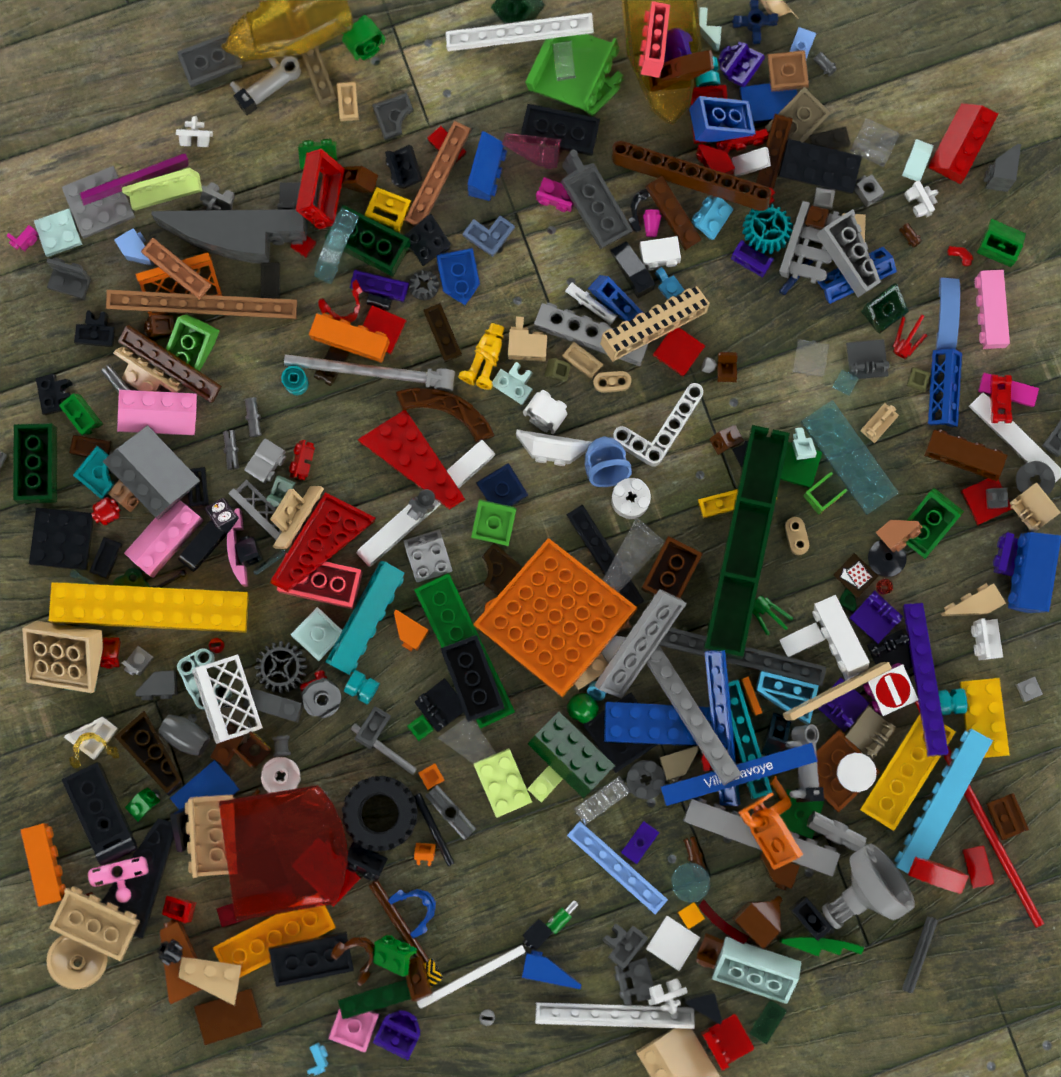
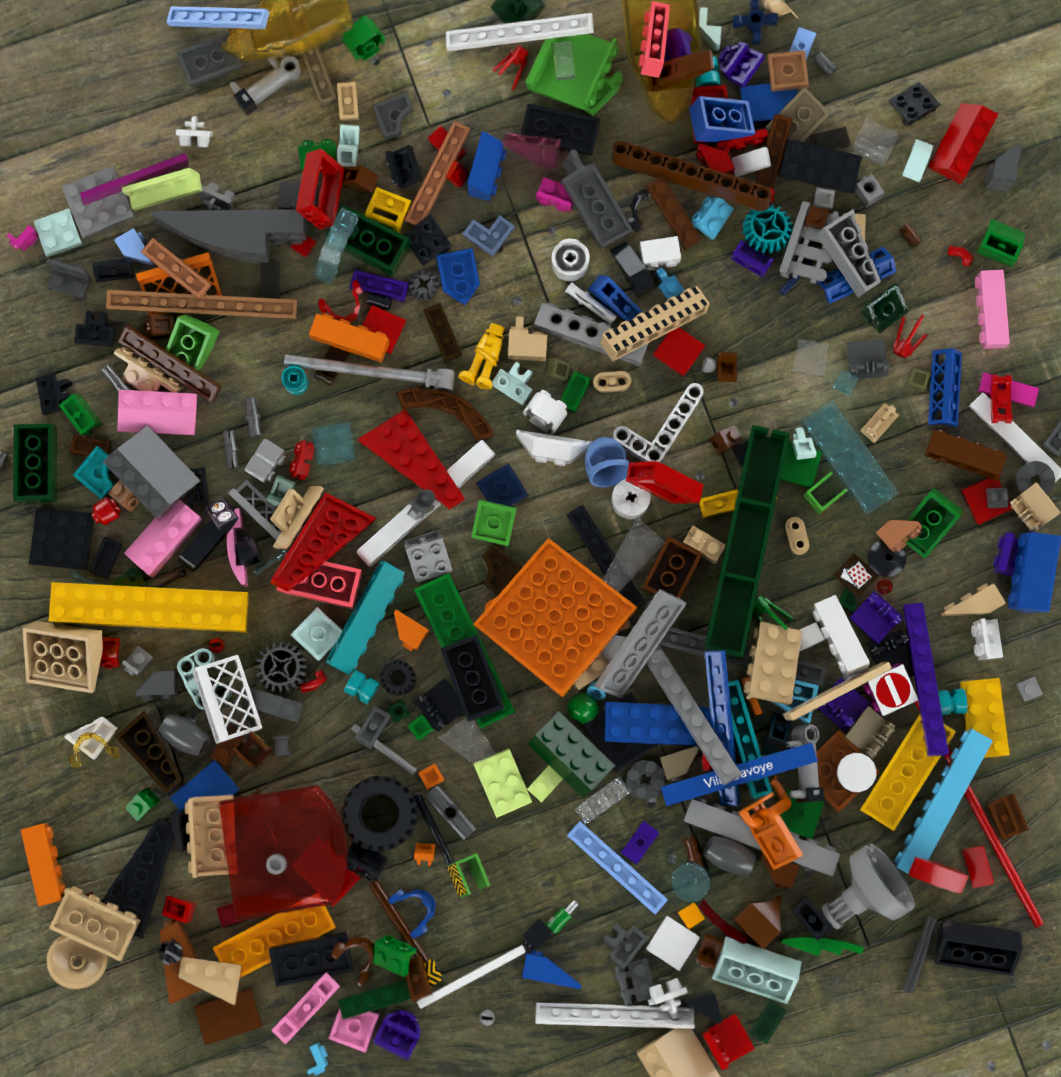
(94, 804): black hinge -> none
(106, 875): bright pink piece -> none
(113, 270): none -> black plate
(218, 17): none -> light blue tile
(276, 864): none -> light grey tile
(283, 765): white plate -> none
(305, 1008): none -> bright pink slope
(317, 688): dark grey plate -> none
(333, 444): none -> clear light blue plate
(349, 145): none -> light aqua slope
(397, 689): none -> black tyre
(398, 716): none -> dark green plate
(457, 174): none -> red plate
(459, 880): none -> bright green piece
(517, 57): none -> red plant
(570, 270): none -> white brick
(575, 391): none -> green tile
(582, 360): tan tile -> none
(652, 221): dark pink cone -> none
(664, 482): none -> red piece
(705, 544): none -> tan hinge
(729, 855): none -> dark grey piece
(773, 663): none -> tan bracket
(836, 831): light grey piece -> none
(914, 103): none -> black hinge
(925, 198): white hips -> none
(948, 314): medium blue slope -> none
(978, 947): none -> black slope

